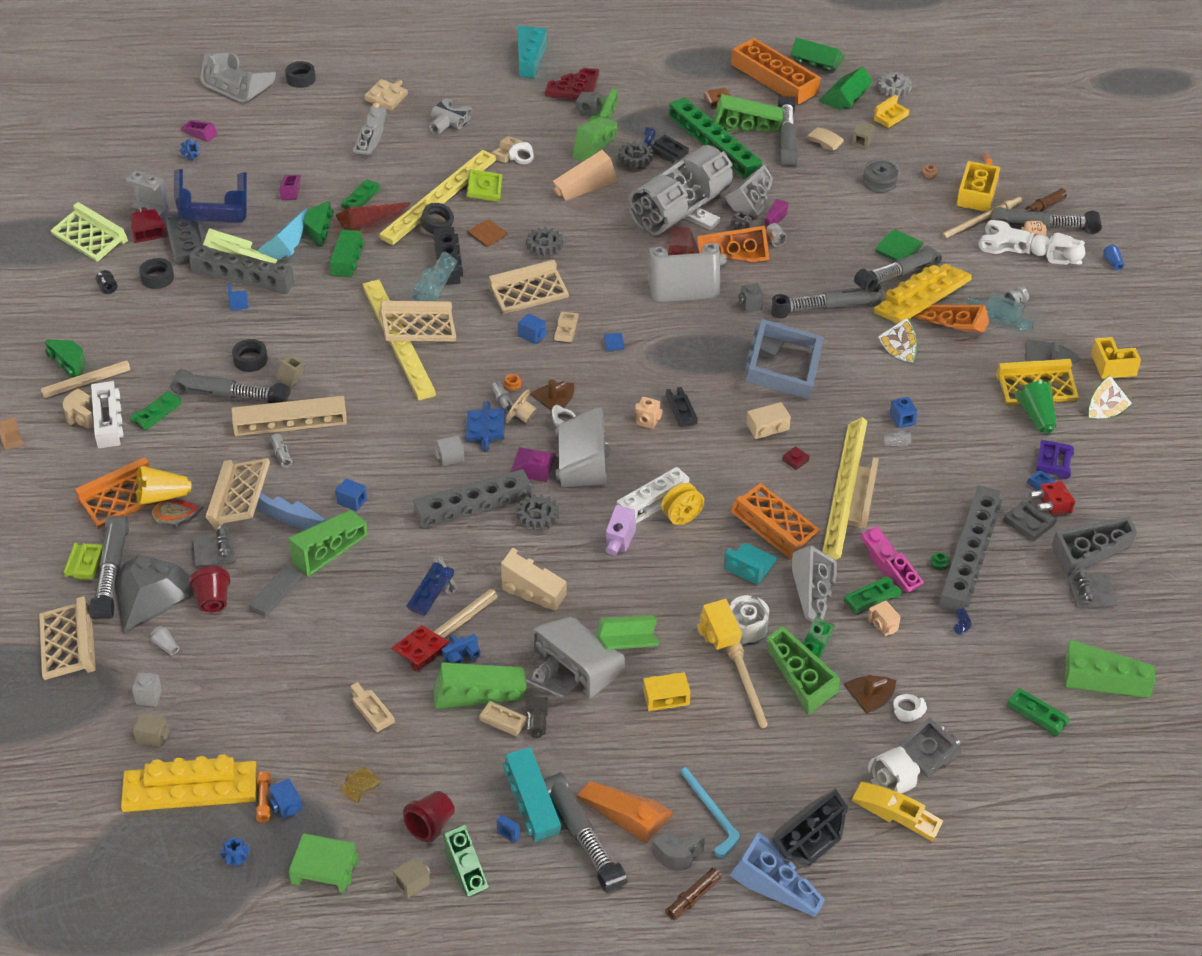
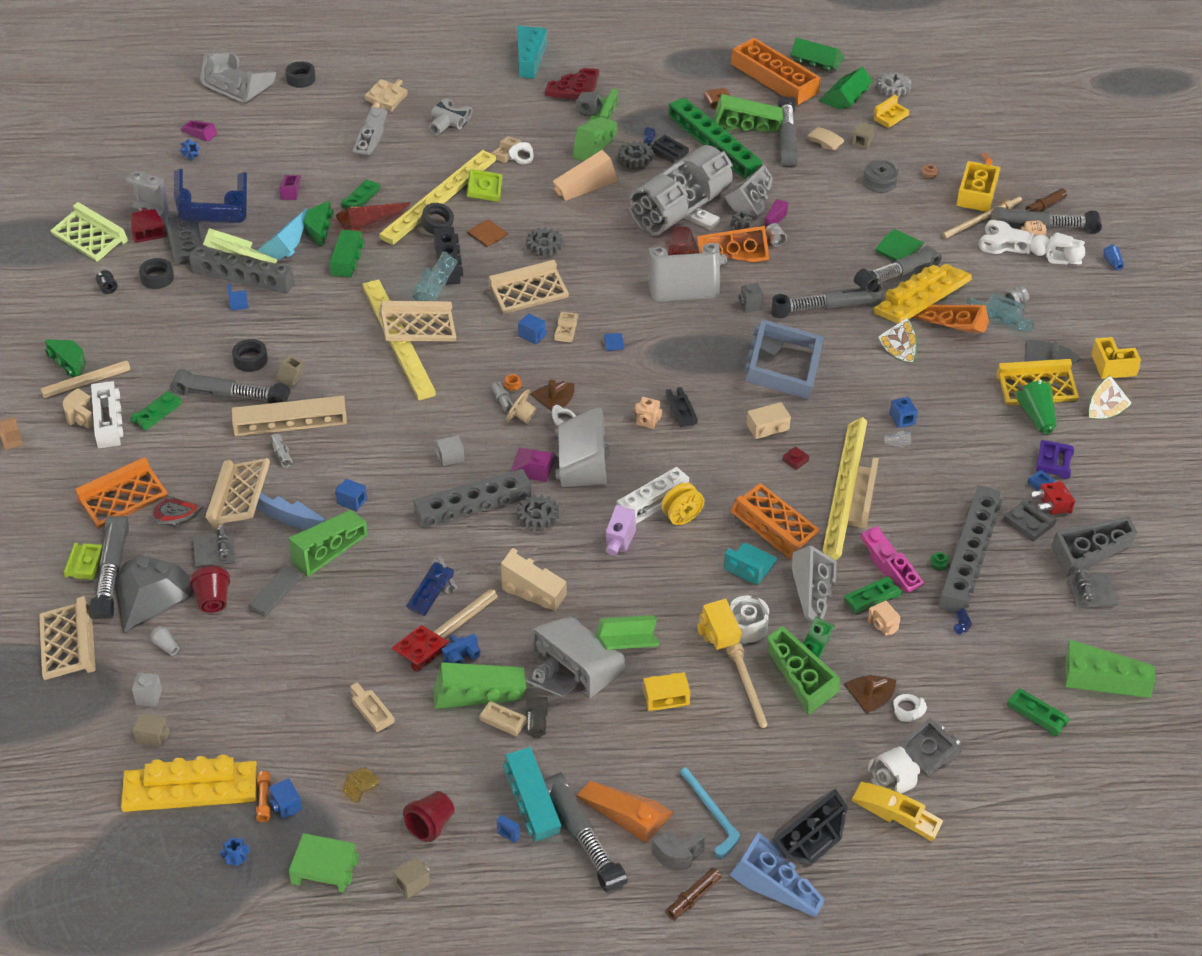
(159, 485): yellow cone -> none
(464, 860): slope -> none
(485, 425): blue plate -> none

